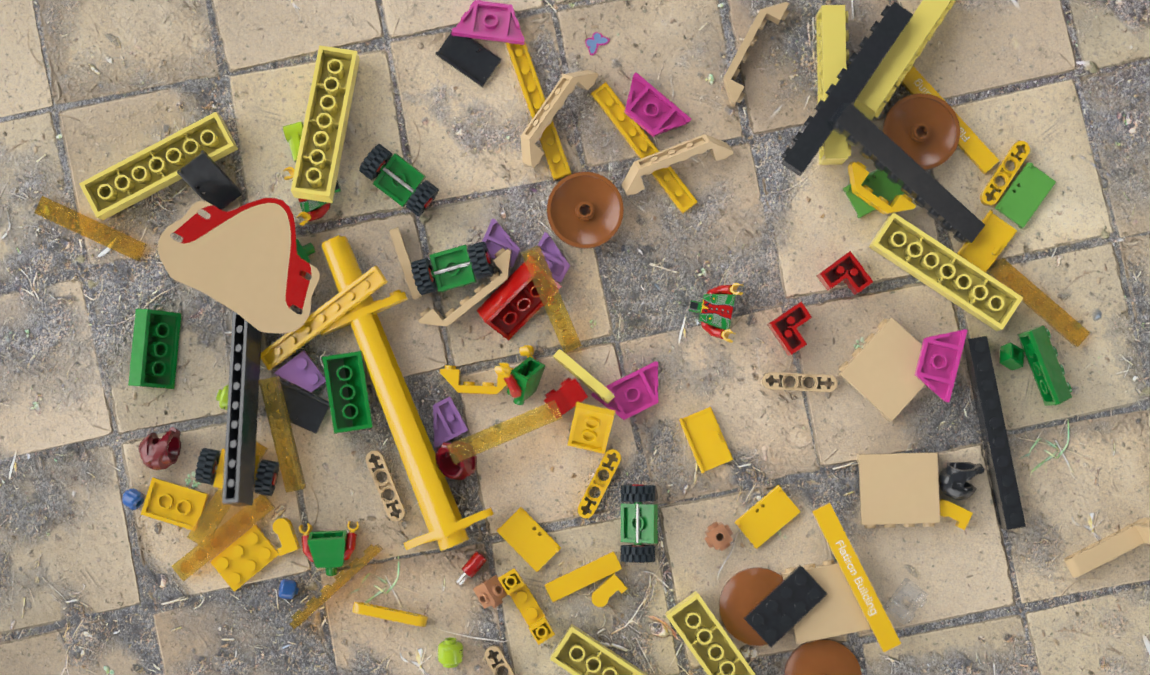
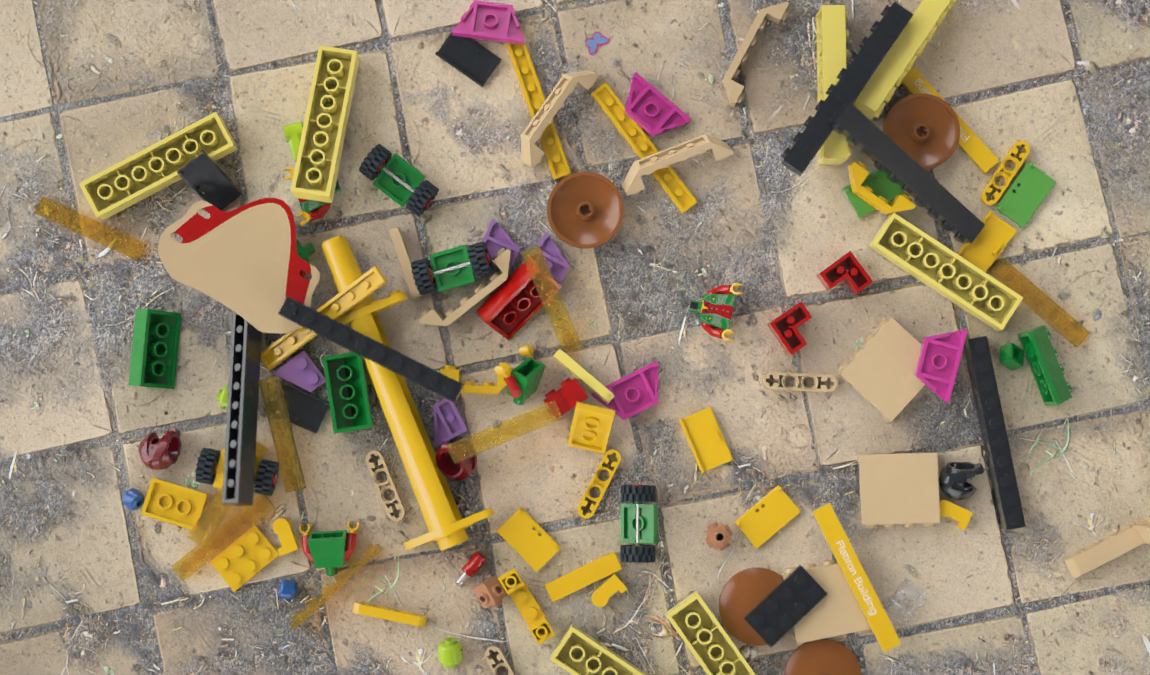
(371, 349): none -> black brick

